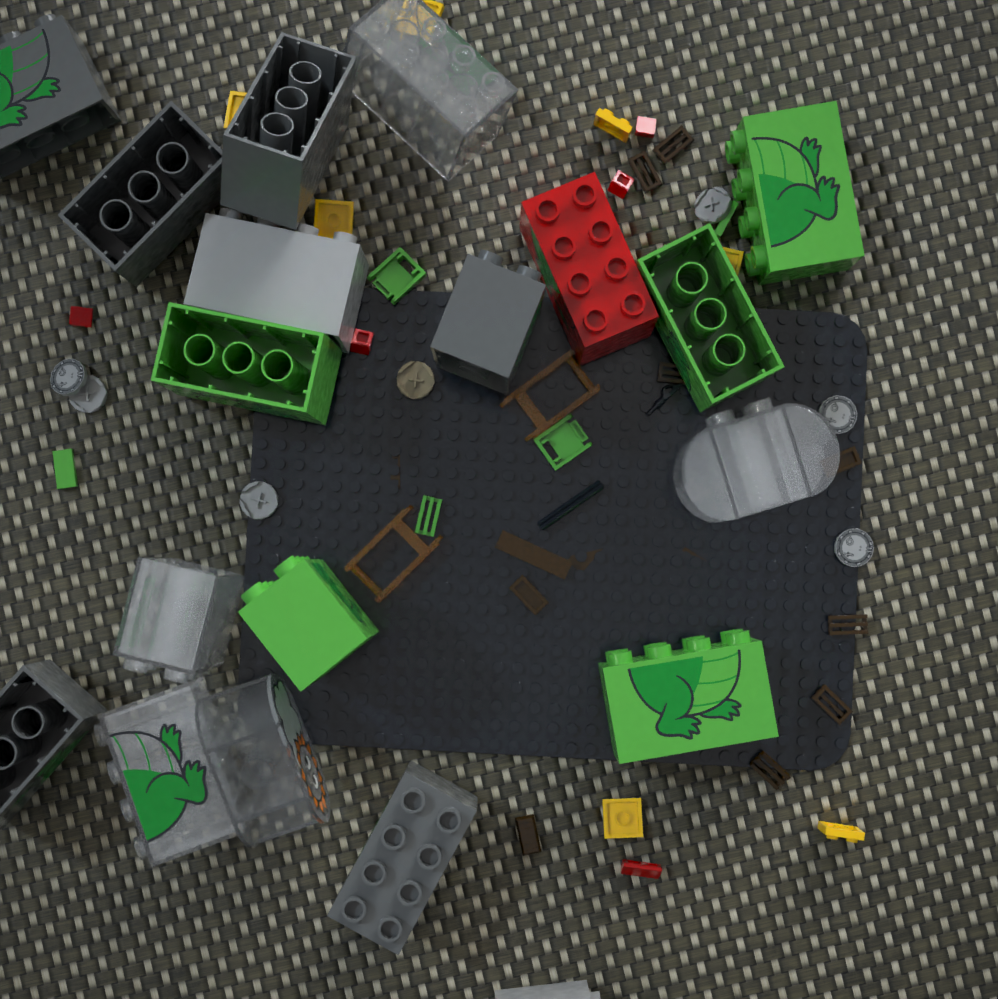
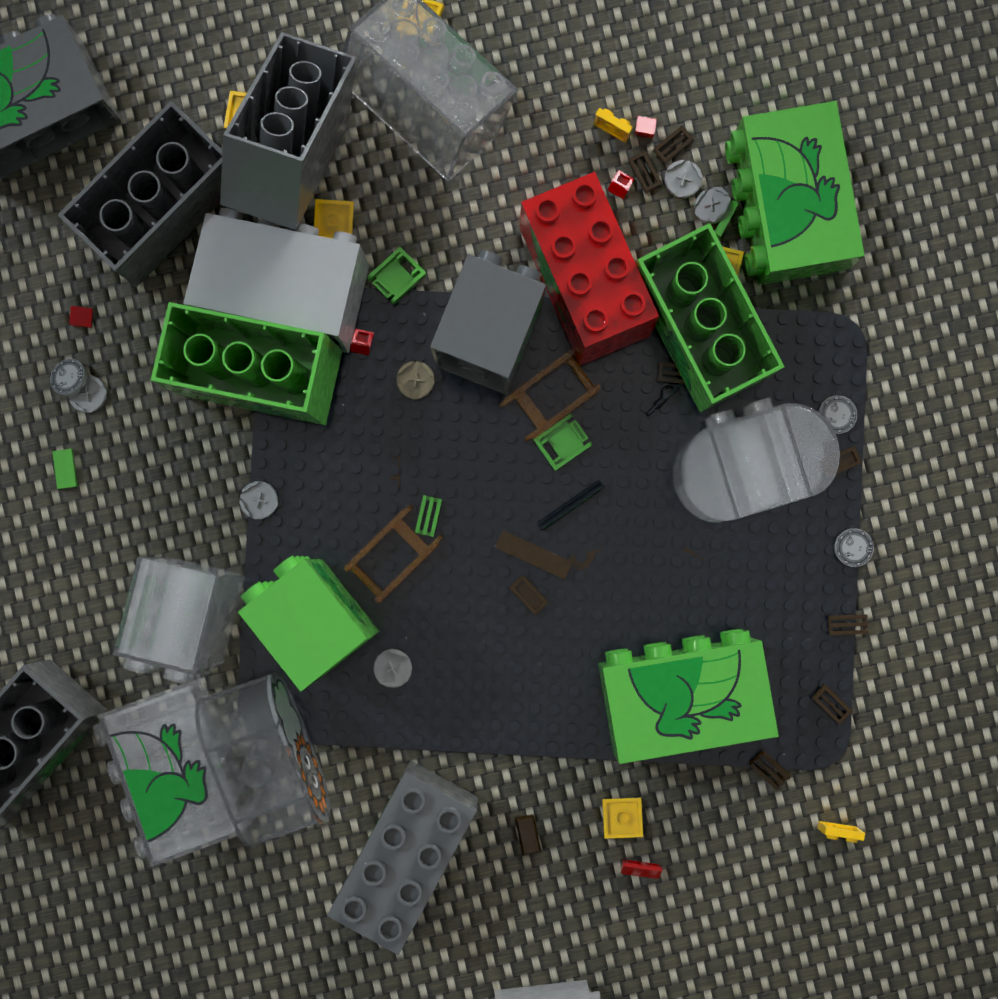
(392, 668): none -> light grey tile
(683, 179): none -> light grey tile

